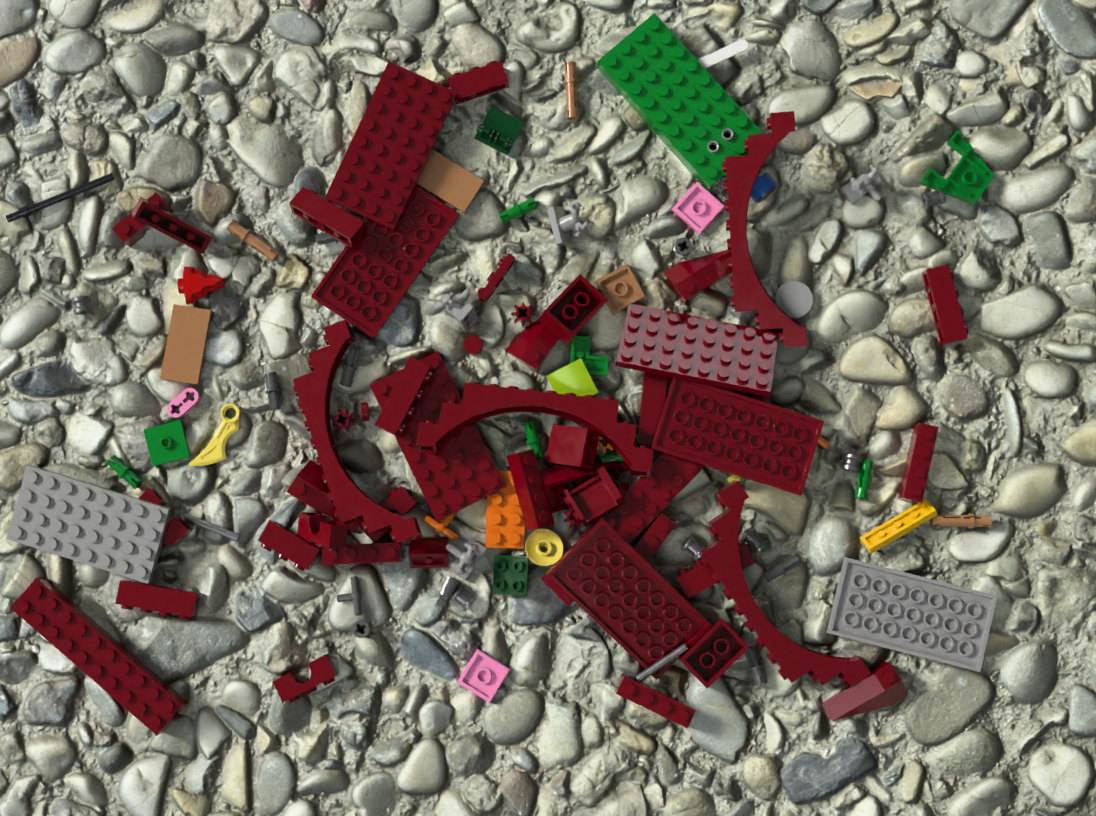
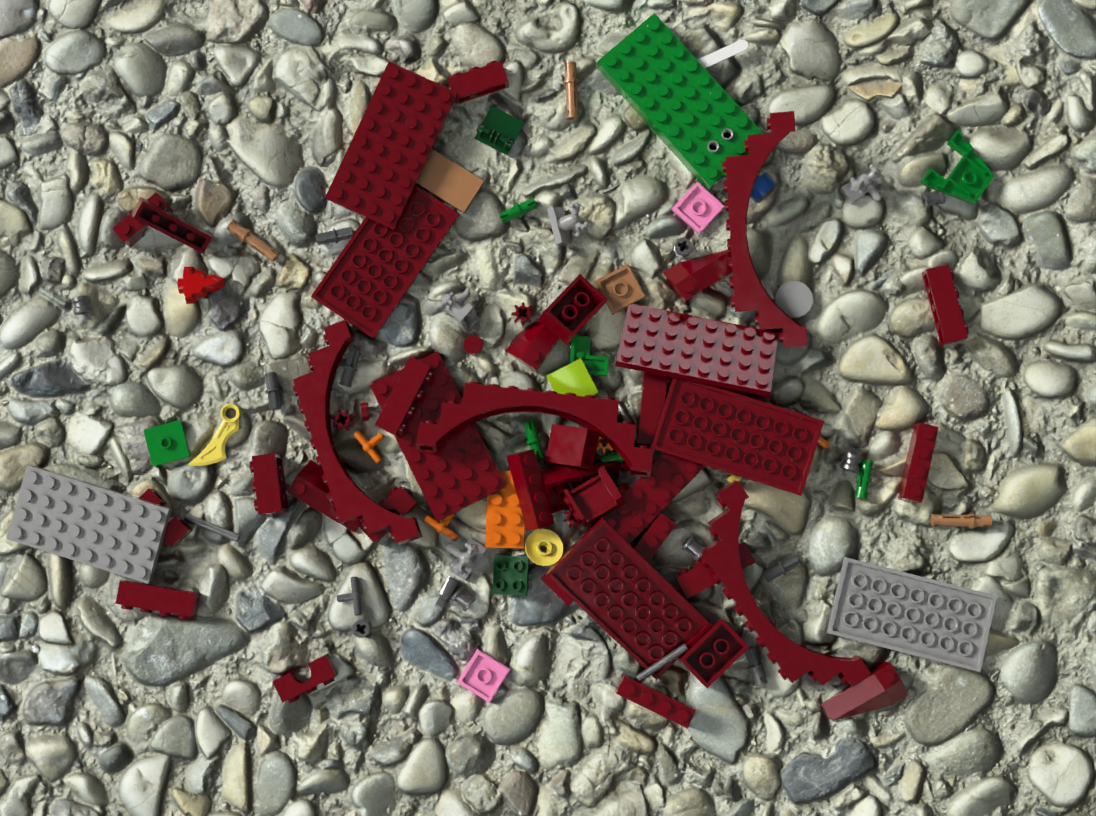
(26, 211): black bar -> none
(99, 655): dark red brick -> none
(124, 472): green pin -> none
(180, 399): bright pink beam -> none
(186, 344): medium nougat tile -> none
(269, 484): none -> dark red brick
(289, 546): dark red brick -> none
(327, 534): dark red arch -> none
(328, 217): dark red brick -> none
(363, 554): dark red brick -> none
(368, 445): none -> orange piece
(429, 553): dark red panel -> none
(496, 278): dark red plate -> none
(754, 541): flat silver bush -> none
(898, 526): yellow plate -> none

